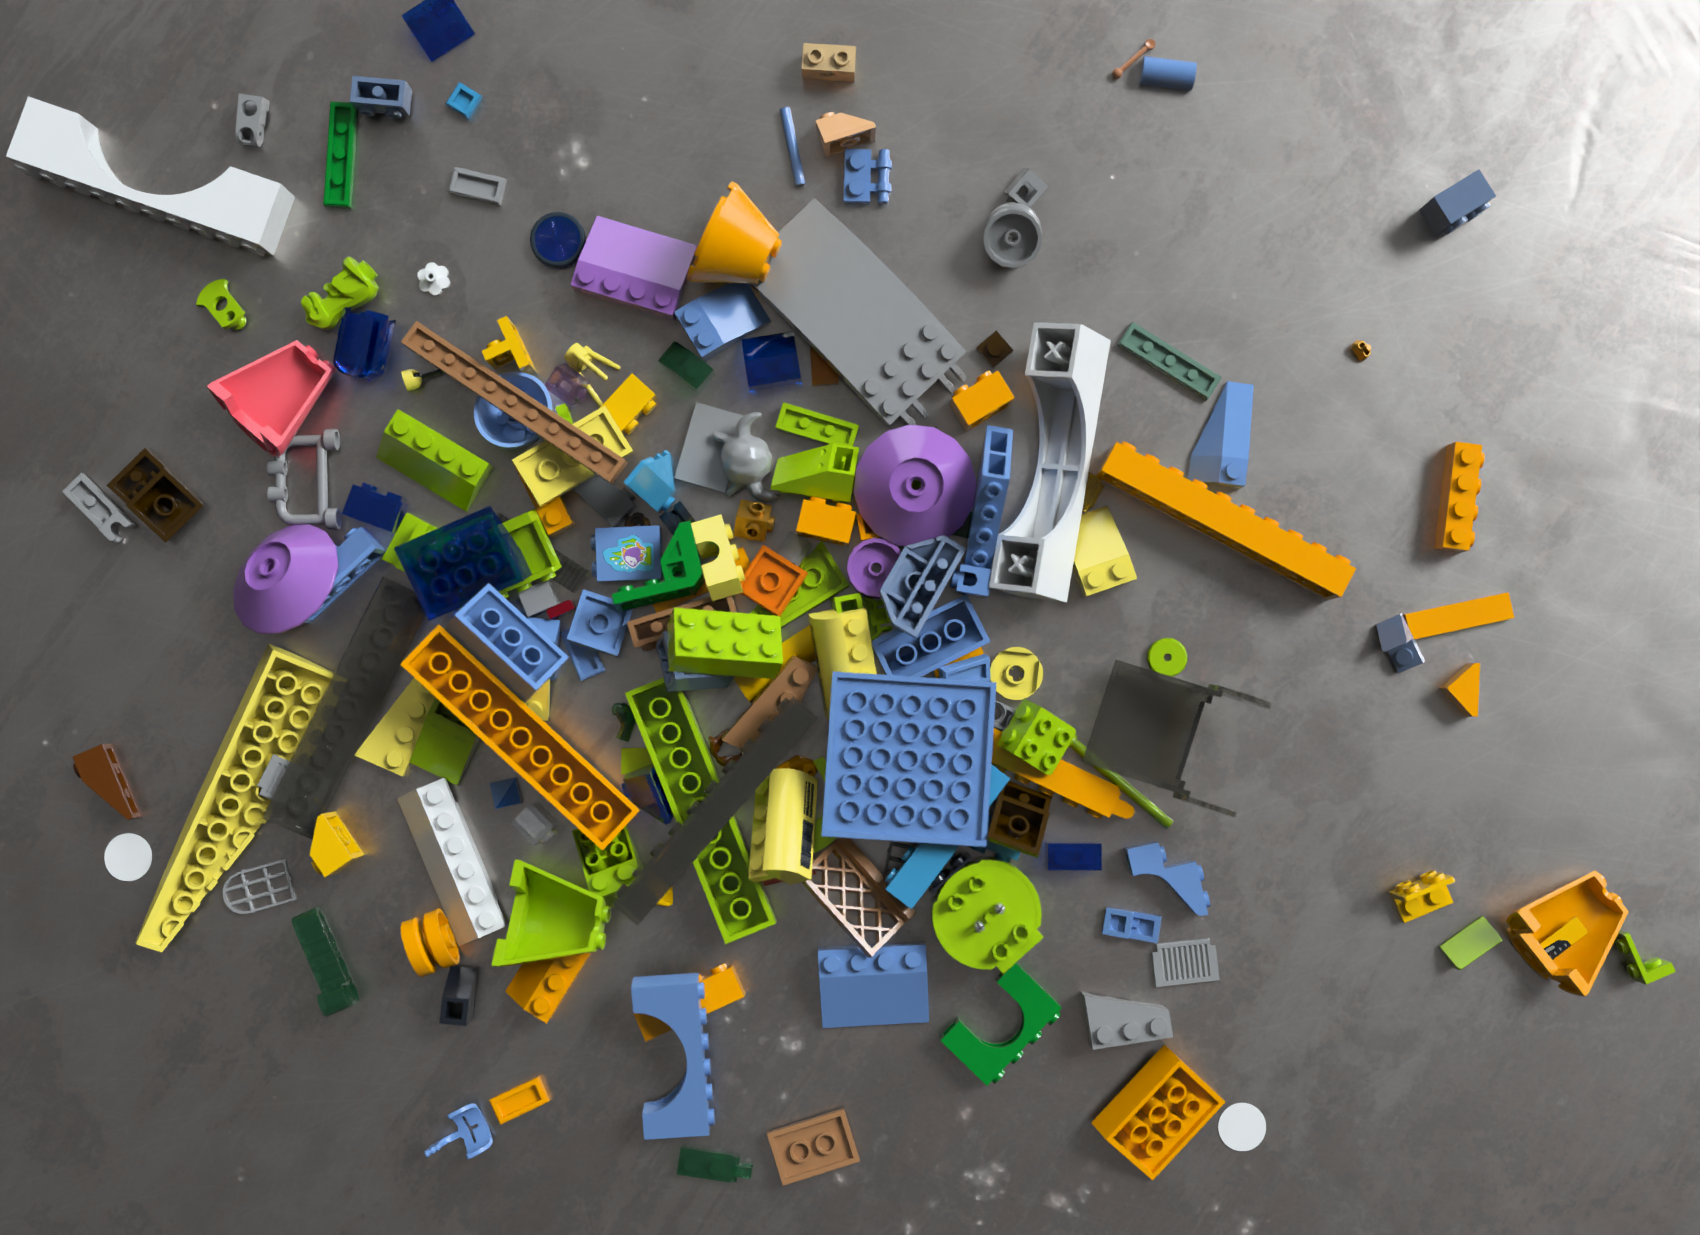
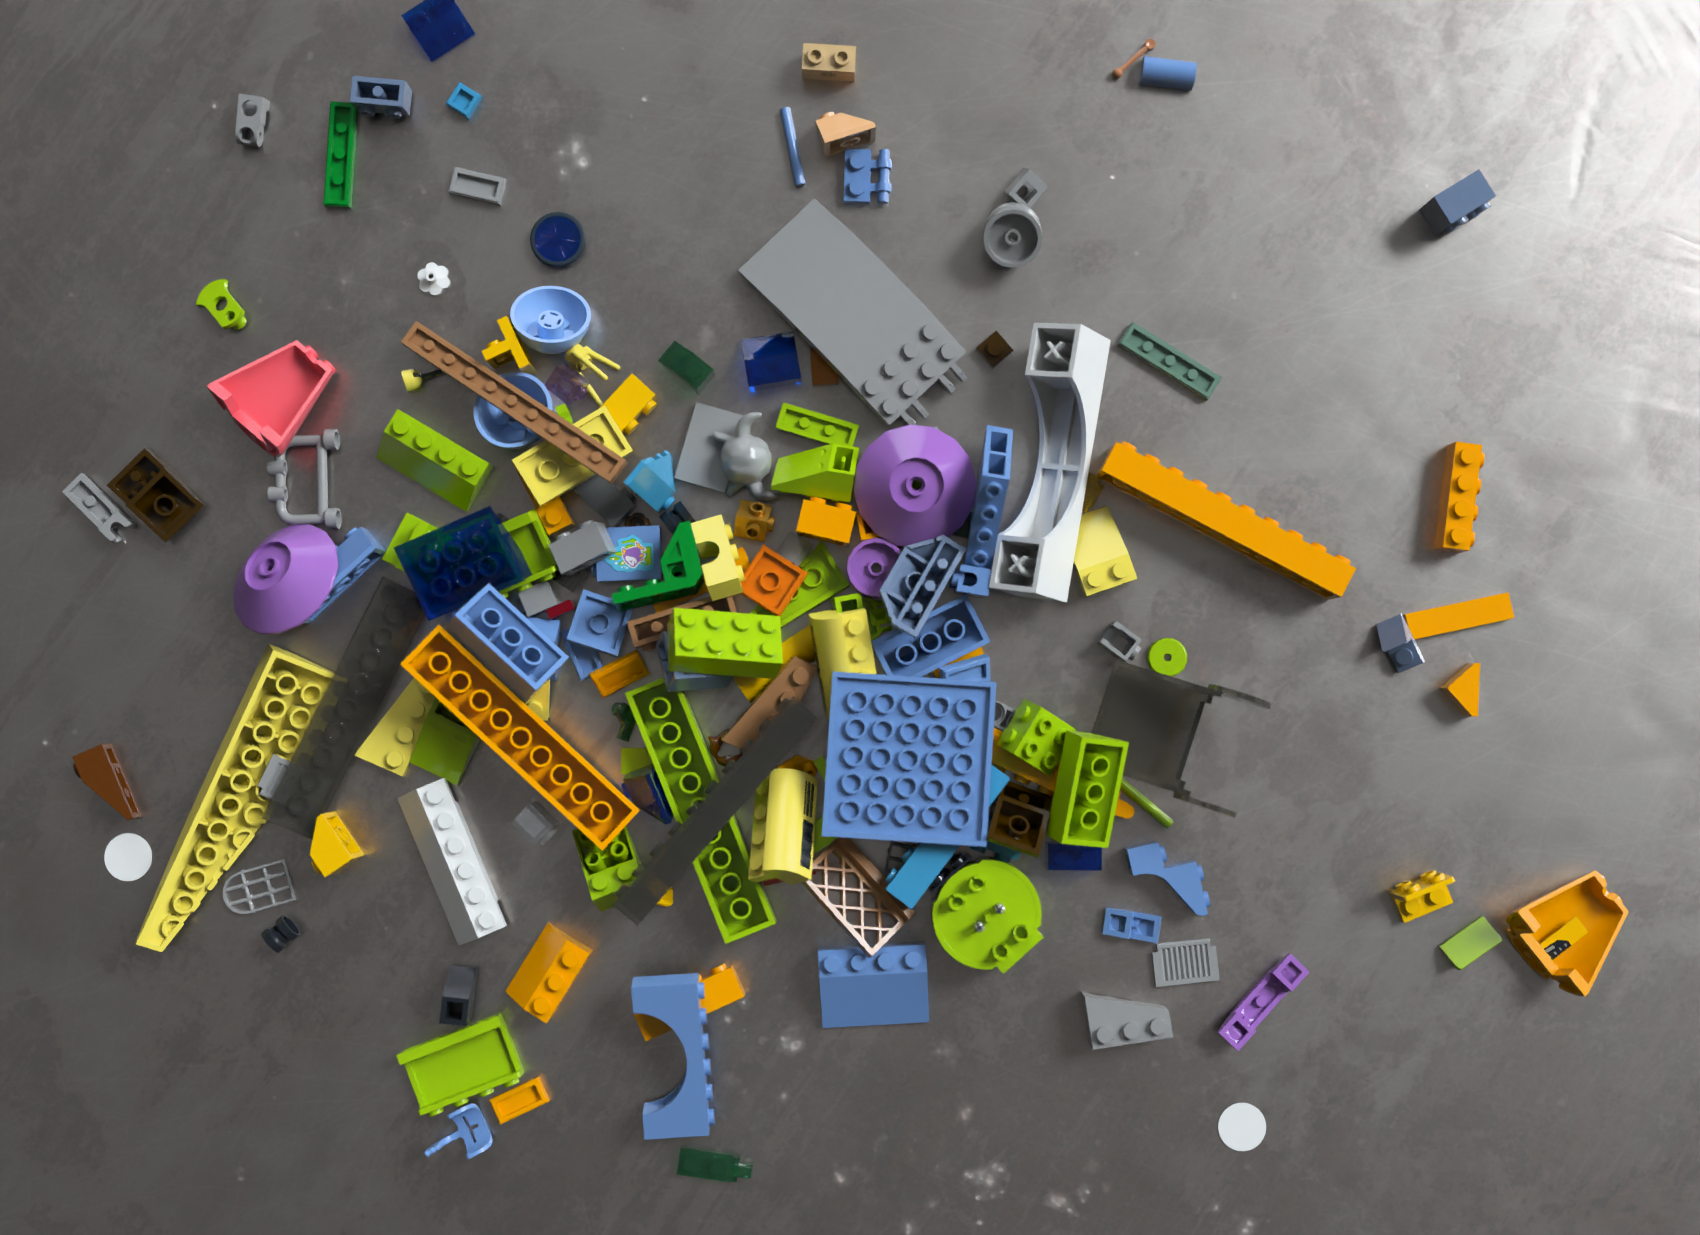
(68, 152): white arch -> none
(280, 934): none -> black wheel
(326, 962): clear green beam -> none
(349, 288): lime animal -> none
(363, 344): clear blue cylinder -> none
(374, 508): clear blue brick -> none
(429, 943): light orange wheel -> none
(462, 1064): none -> lime panel
(506, 793): tile -> none
(550, 319): none -> light blue piece
(550, 919): lime cone -> none
(582, 548): none -> light grey brick
(619, 673): none -> light orange tile
(633, 268): medium lavender slope -> none
(722, 318): medium blue slope -> none
(735, 243): light orange cone -> none
(813, 1146): medium nougat plate -> none
(981, 401): light orange brick -> none
(990, 1059): green arch -> none
(1027, 663): light yellow plate -> none
(1087, 789): none -> lime slope
(1111, 634): none -> light grey window
(1158, 1112): light orange slope -> none
(1225, 441): medium blue wedge -> none
(1261, 1000): none -> medium lavender slope
(1361, 349): pearl gold rock -> none
(1653, 969): lime bracket -> none

